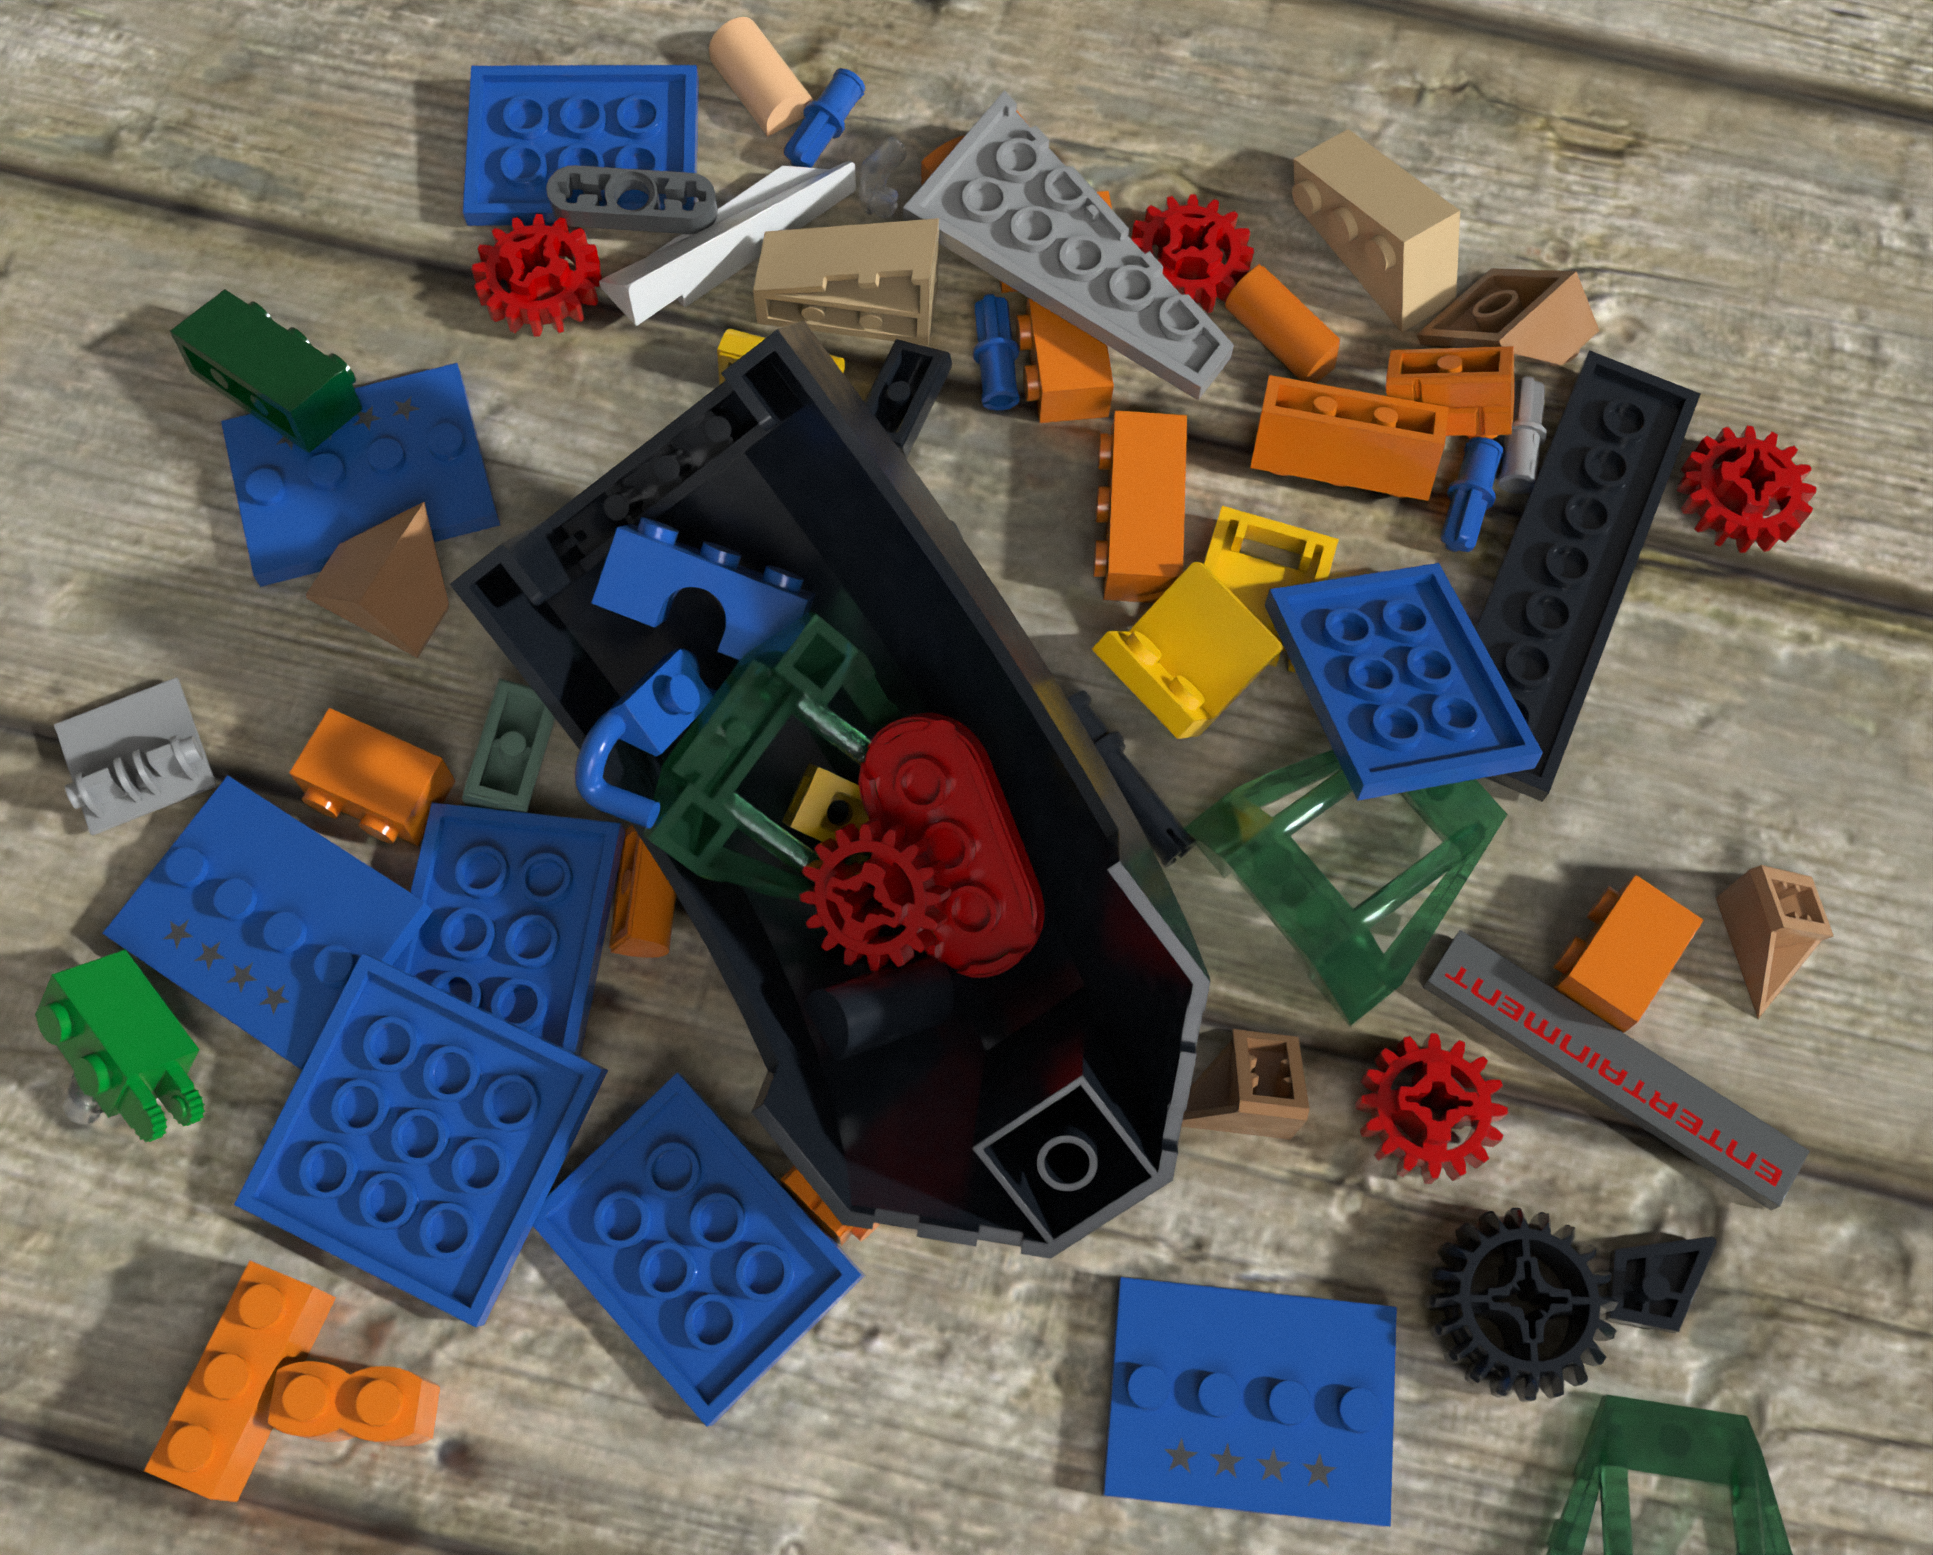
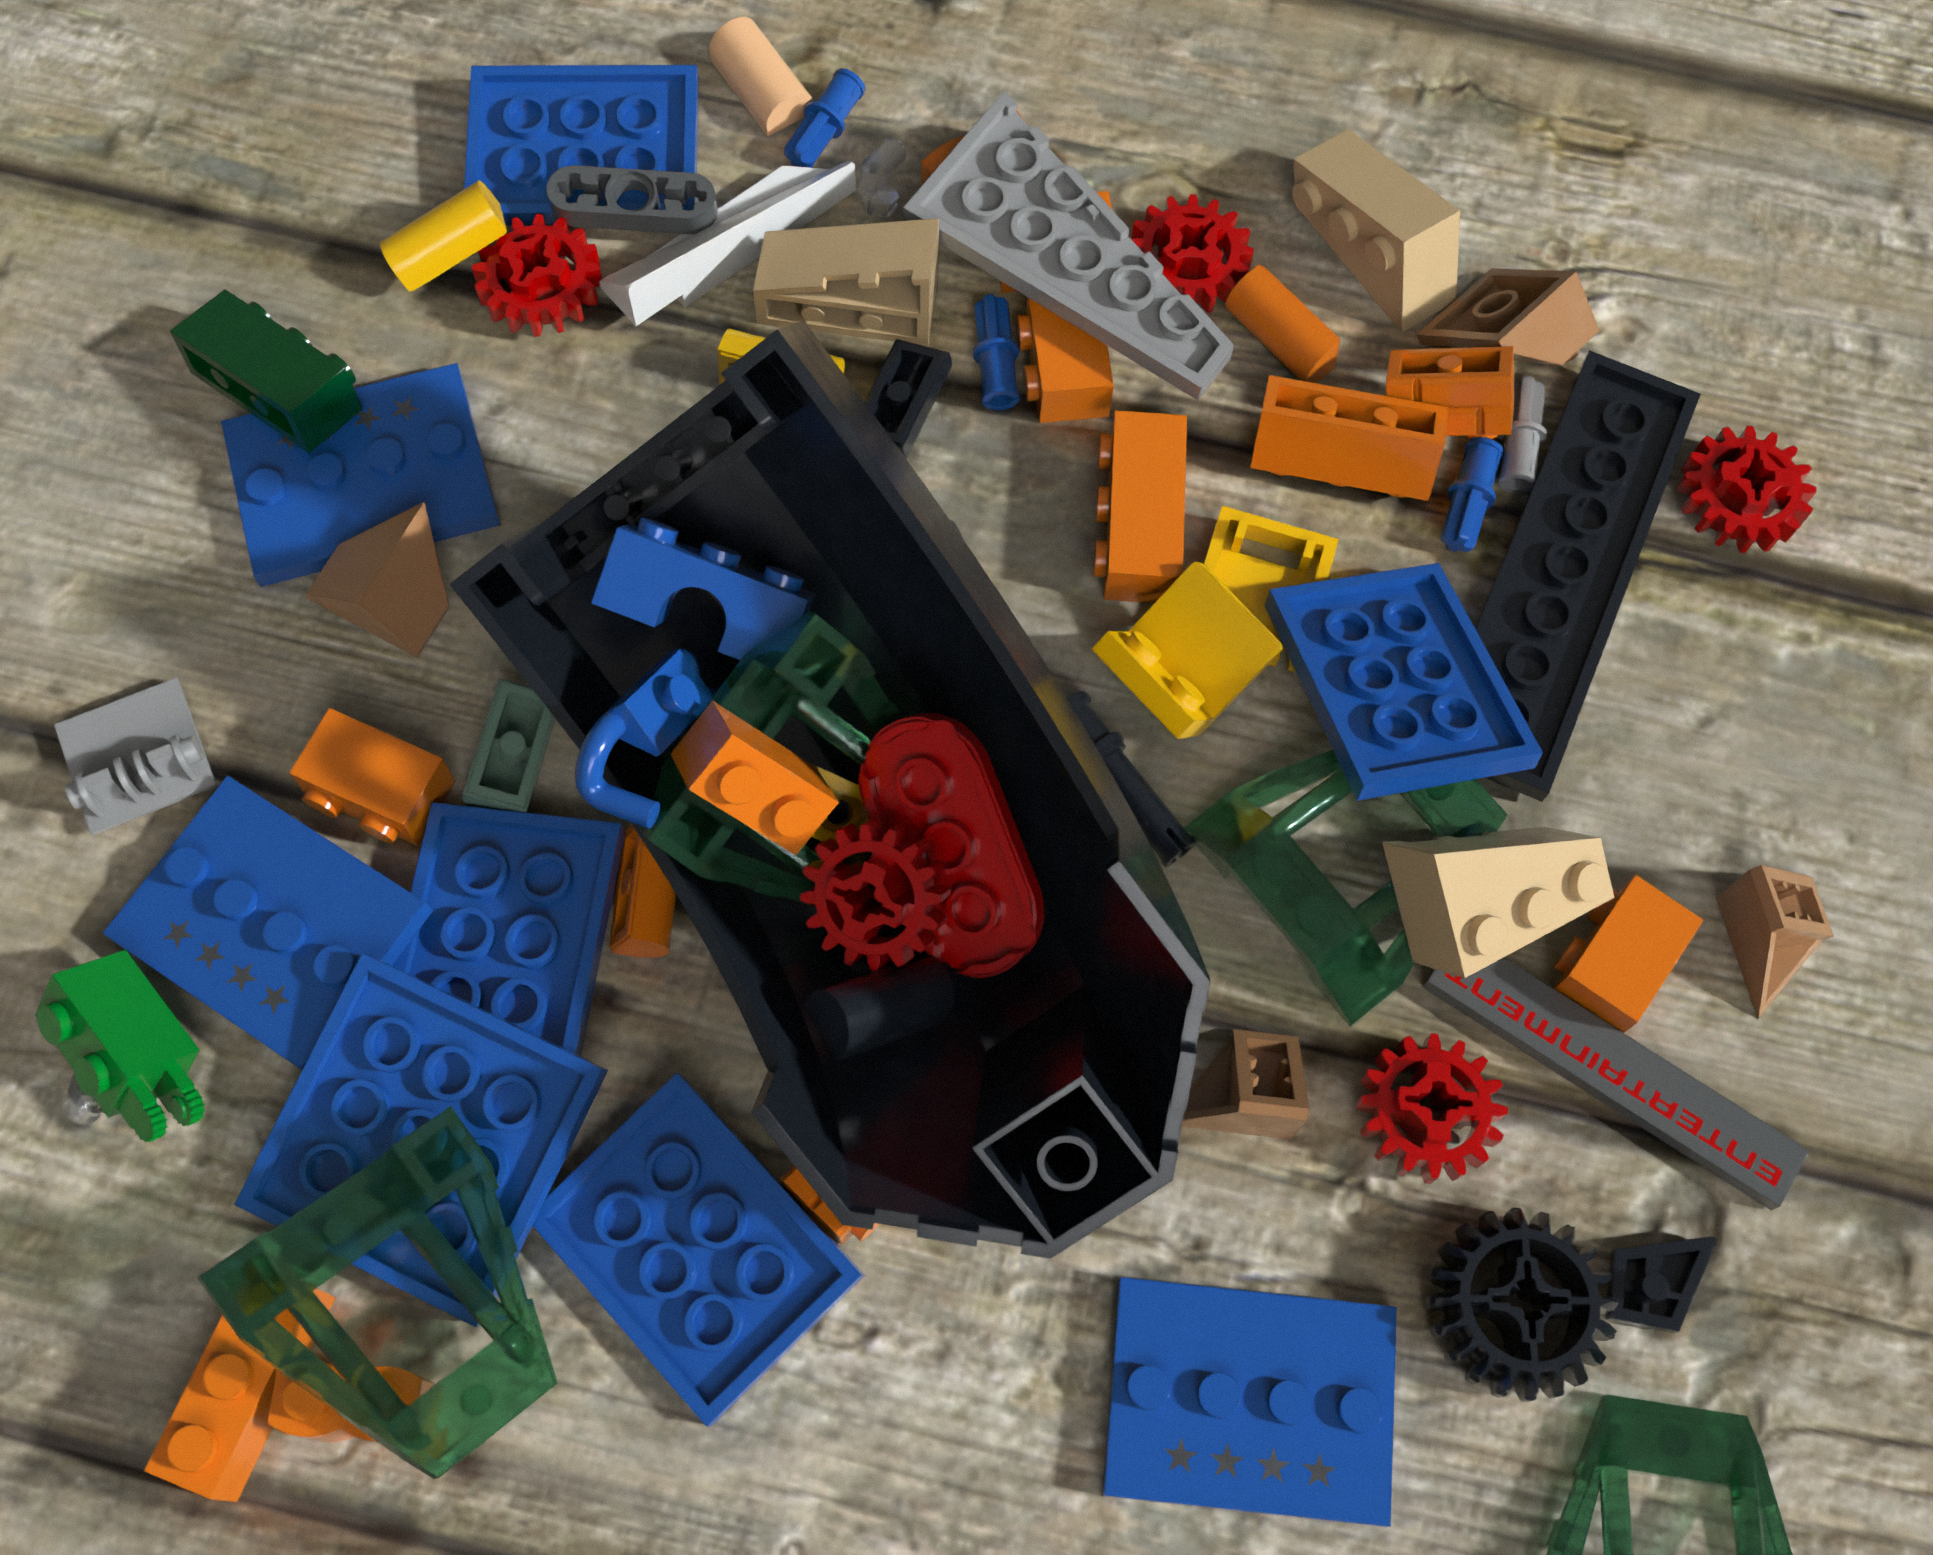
(343, 1225): none -> clear green windscreen
(444, 236): none -> yellow brick
(753, 778): none -> orange brick
(1493, 892): none -> tan wedge

